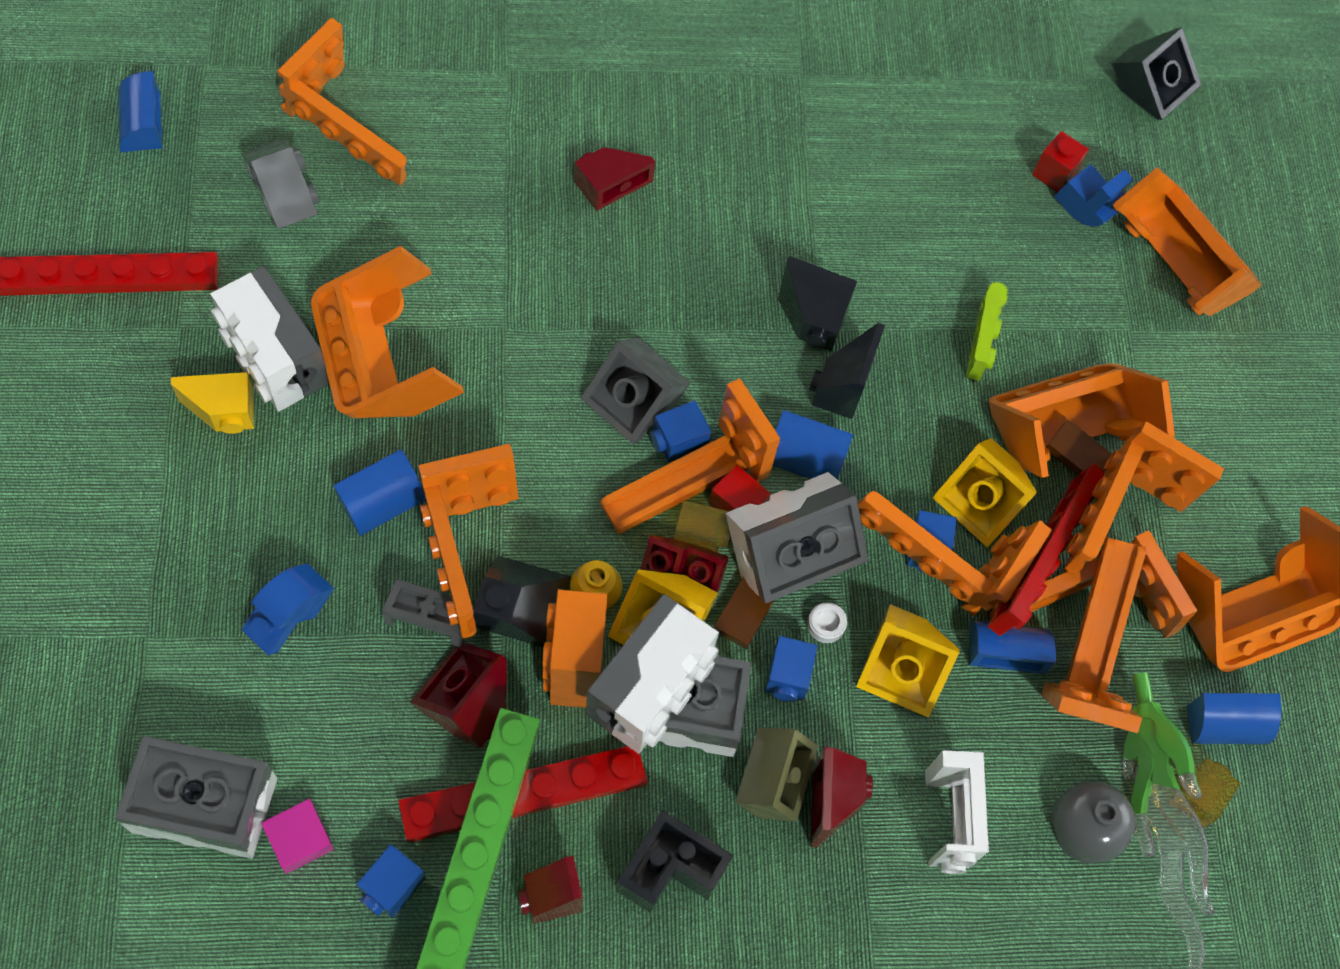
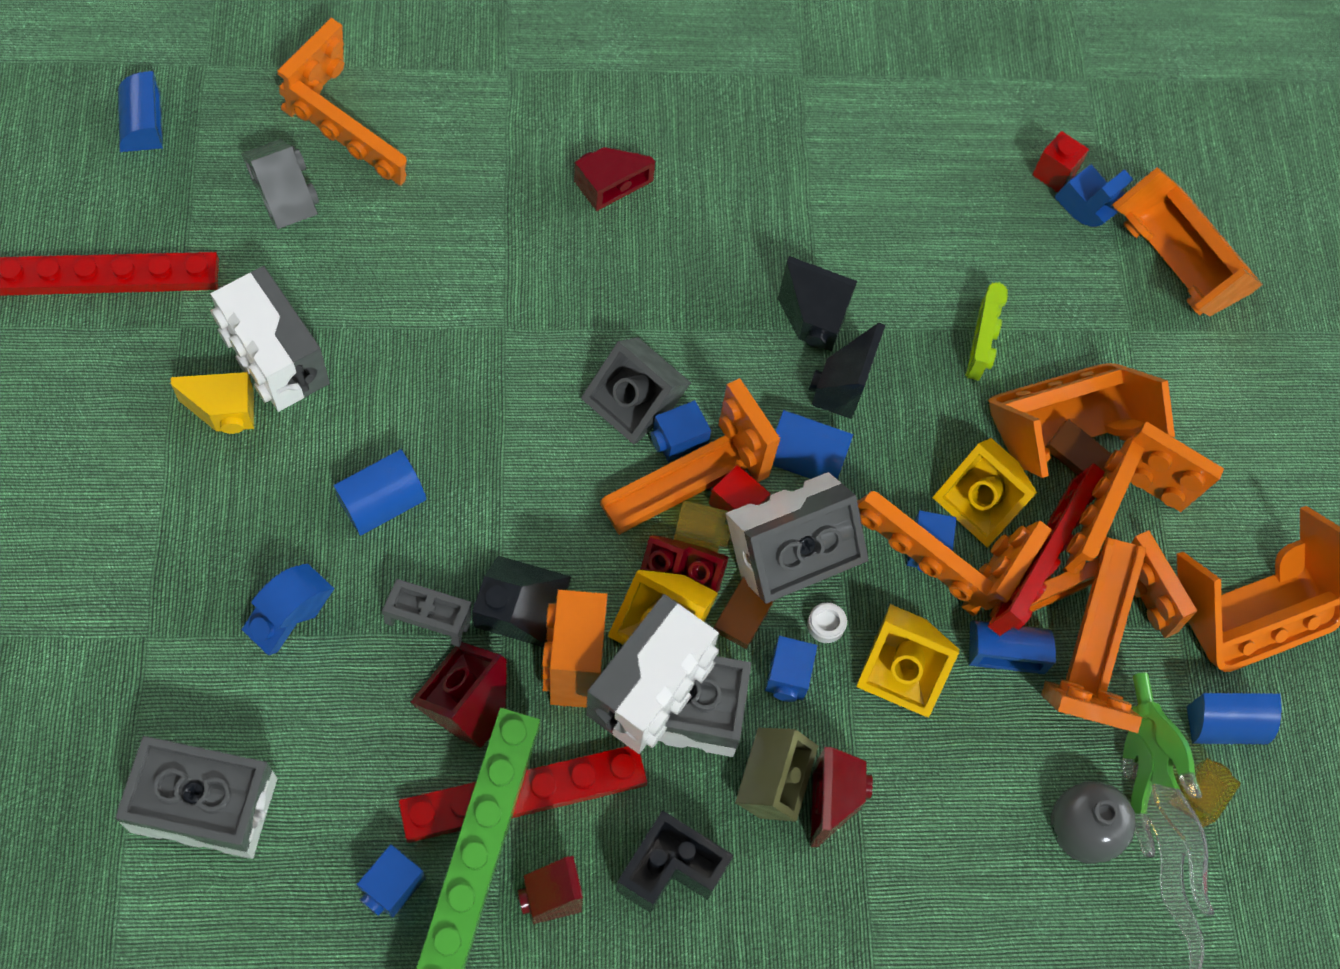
(297, 836): dark pink piece -> none
(354, 344): orange windscreen -> none
(457, 488): orange bracket -> none
(604, 580): yellow cone -> none
(966, 778): white panel -> none
(1158, 73): black slope -> none

